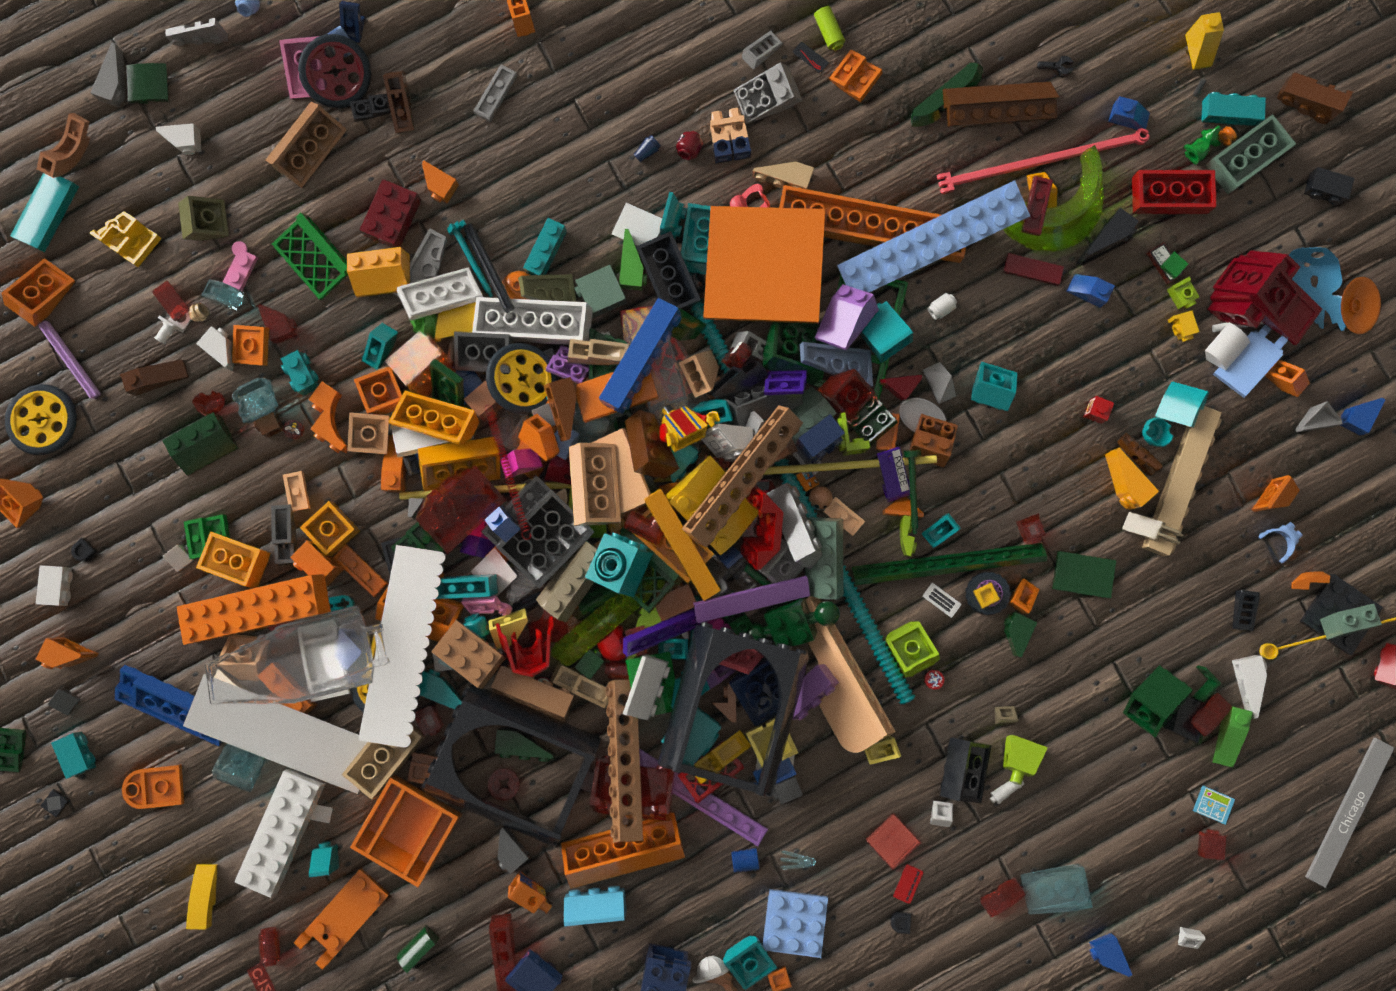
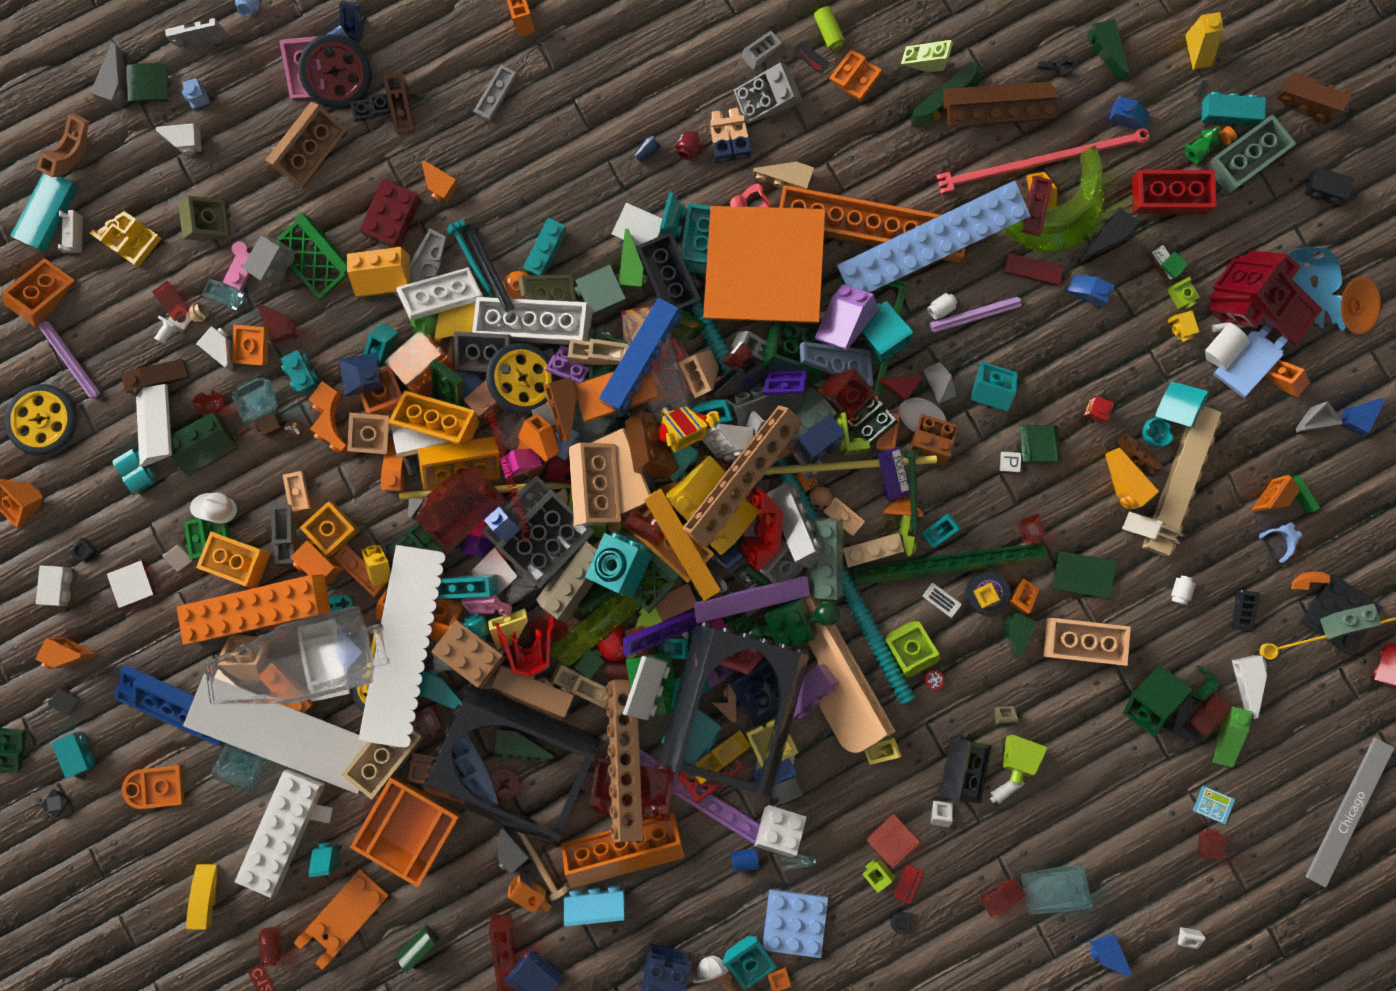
(71, 232): none -> white hinge
(131, 584): none -> white tile
(133, 475): none -> teal brick
(153, 424): none -> white slope
(195, 93): none -> light blue brick
(213, 507): none -> white piece
(269, 260): none -> light grey brick
(361, 374): none -> dark blue slope
(376, 564): none -> yellow slope
(473, 769): none -> light blue slope
(555, 893): none -> tan piece
(780, 831): none -> white brick
(872, 550): none -> tan brick
(878, 881): none -> lime brick
(928, 57): none -> yellowish green slope
(975, 314): none -> lavender axle
(1010, 462): none -> white tile
(1040, 444): none -> dark green slope
(1087, 641): none -> light nougat brick
(1108, 46): none -> dark green slope
(1183, 590): none -> white brick
(1304, 496): none -> green tile

